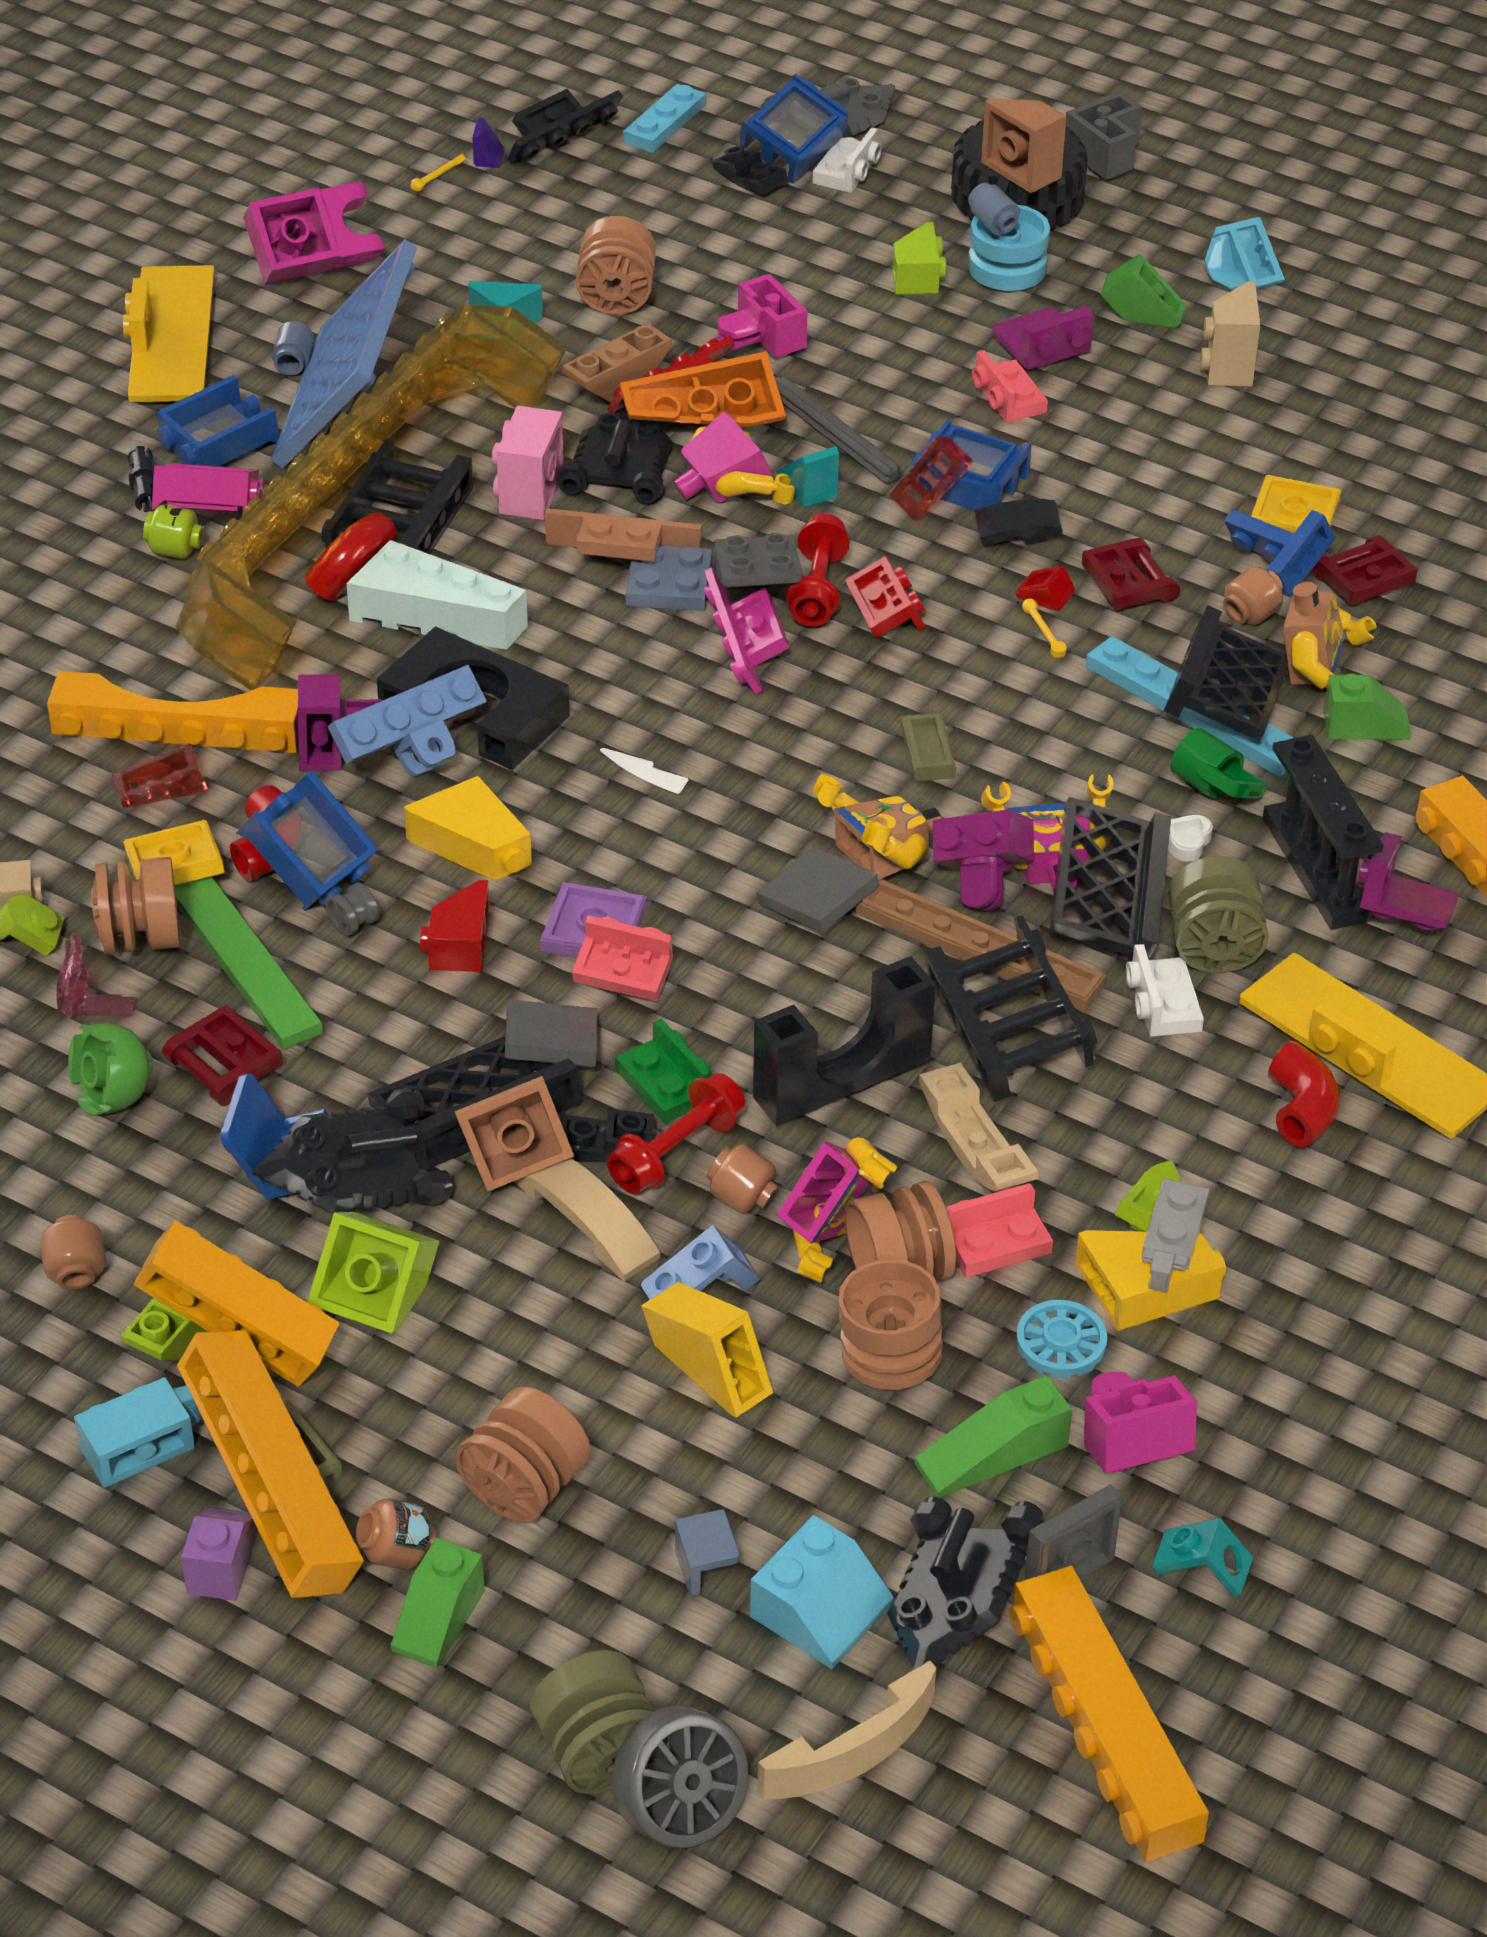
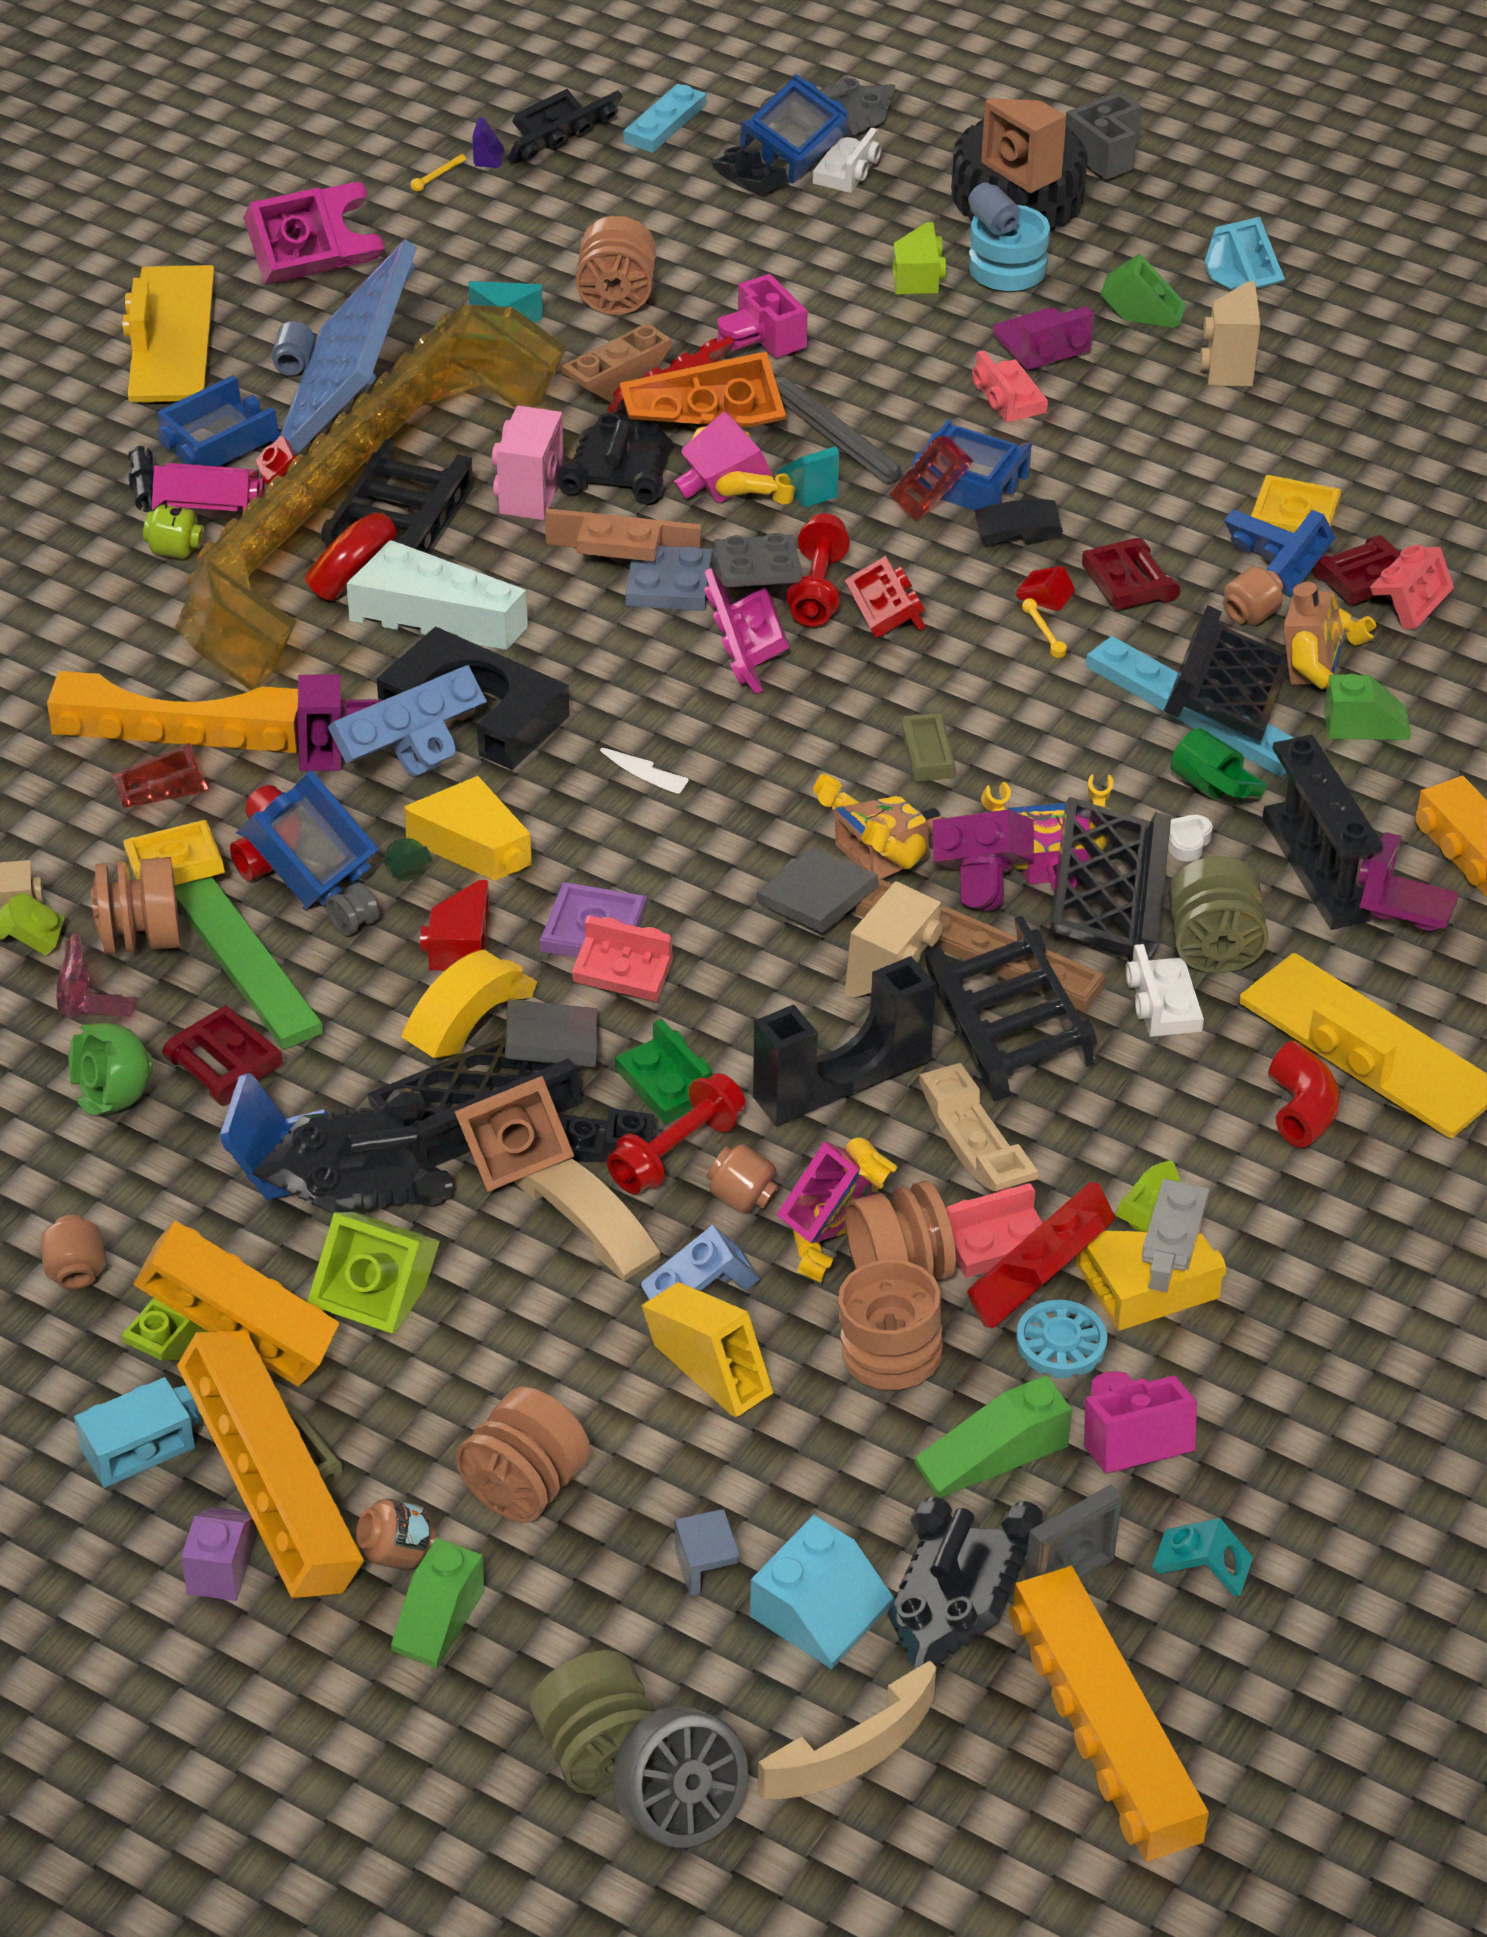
(275, 459): none -> red bracket
(406, 859): none -> clear green plate
(461, 998): none -> yellow arch
(892, 930): none -> tan slope
(1041, 1255): none -> red bracket
(1416, 583): none -> coral bracket

